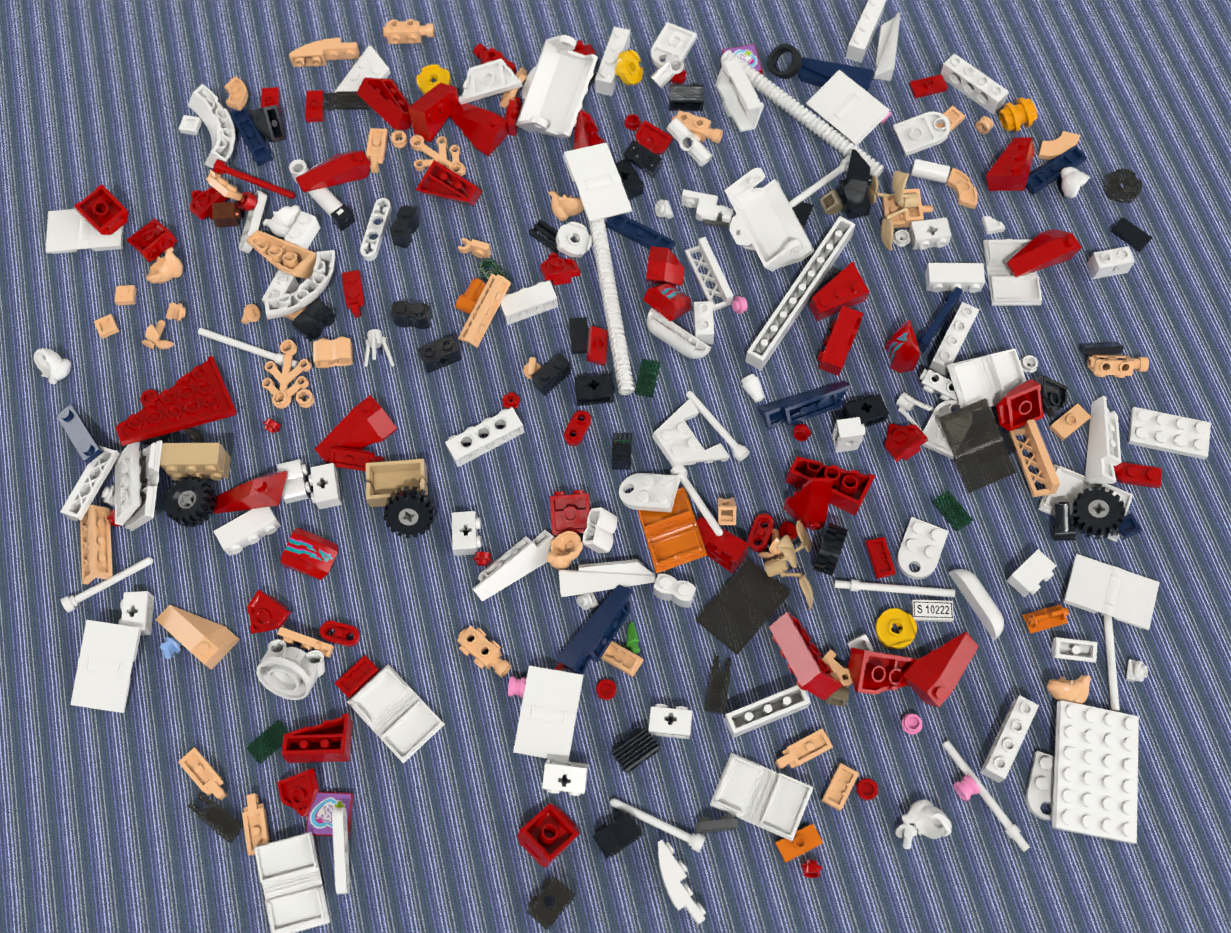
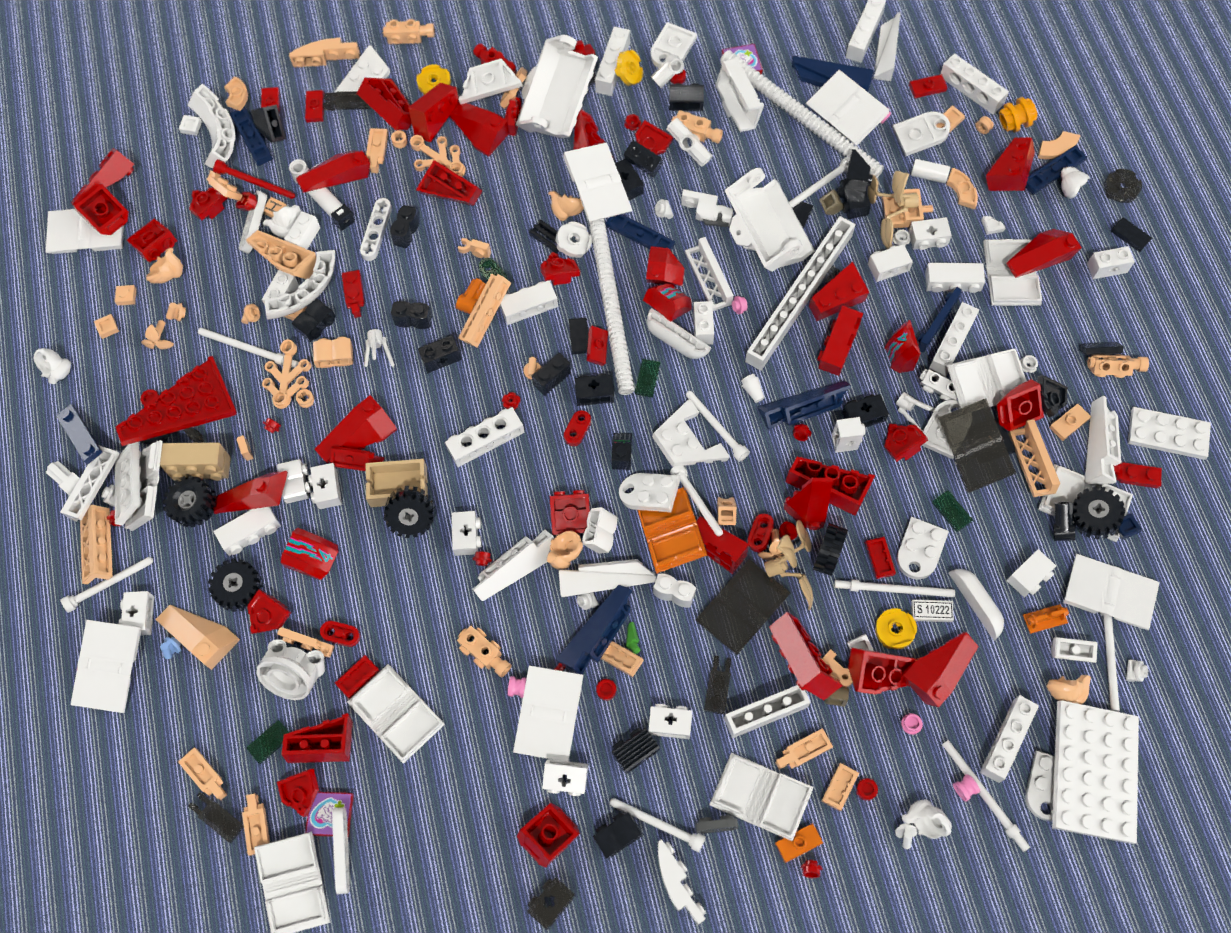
(62, 476): none -> white piece
(112, 169): none -> wedge
(226, 214): copper brick -> none
(242, 591): none -> black wheel
(244, 448): none -> light nougat tile
(273, 205): none -> light nougat tile
(776, 53): black tyre -> none
(890, 262): none -> white brick

